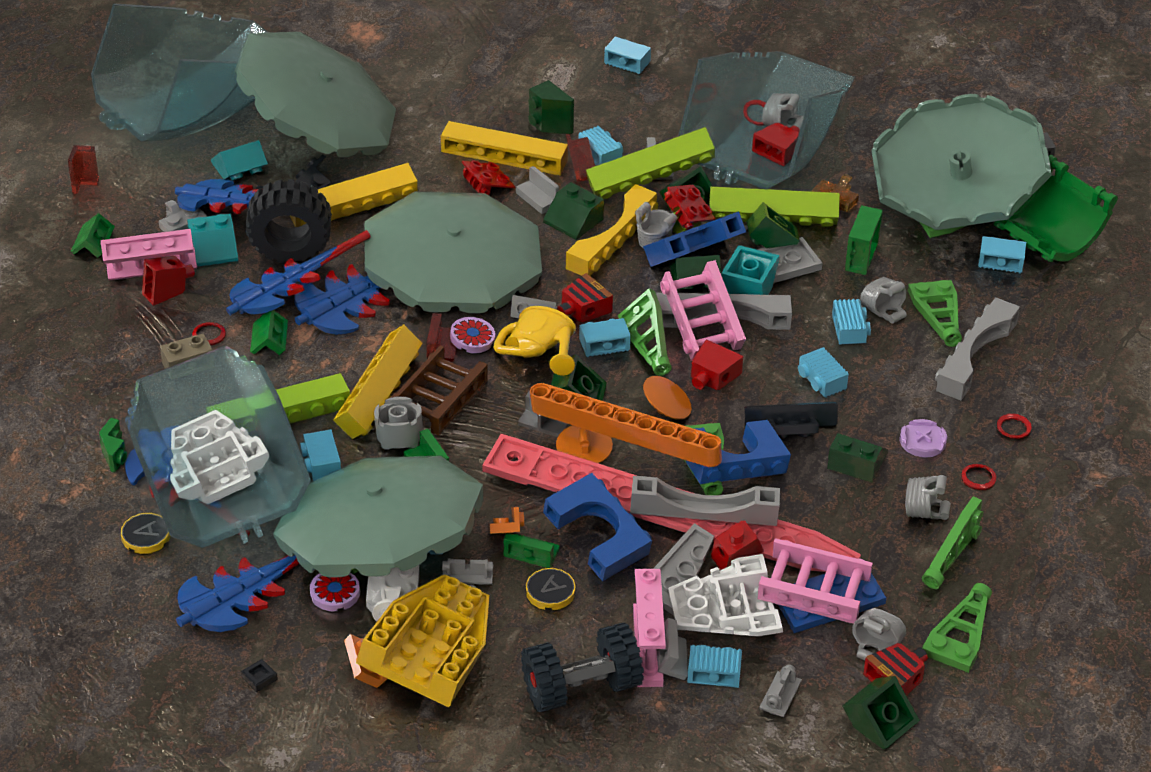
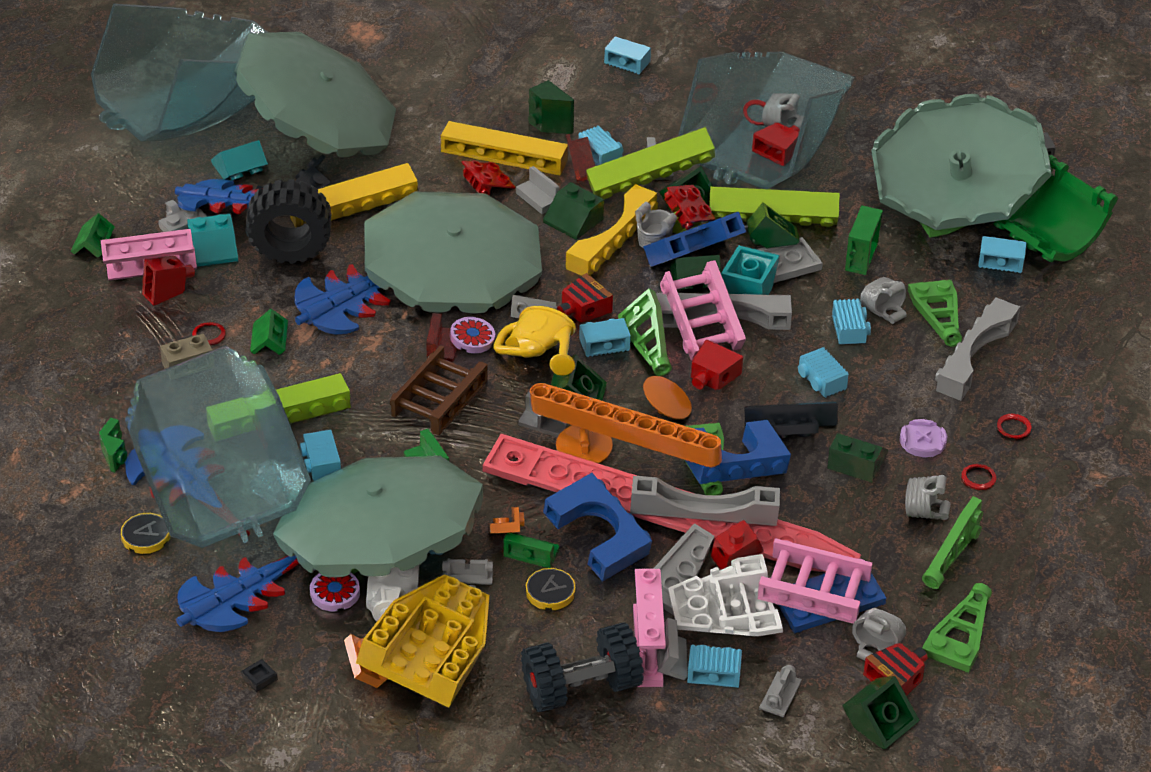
(82, 167): clear red panel -> none
(214, 458): white wedge -> none
(260, 297): blue animal -> none
(378, 382): yellow brick -> none
(398, 423): light grey brick -> none
(847, 197): clear orange plate -> none

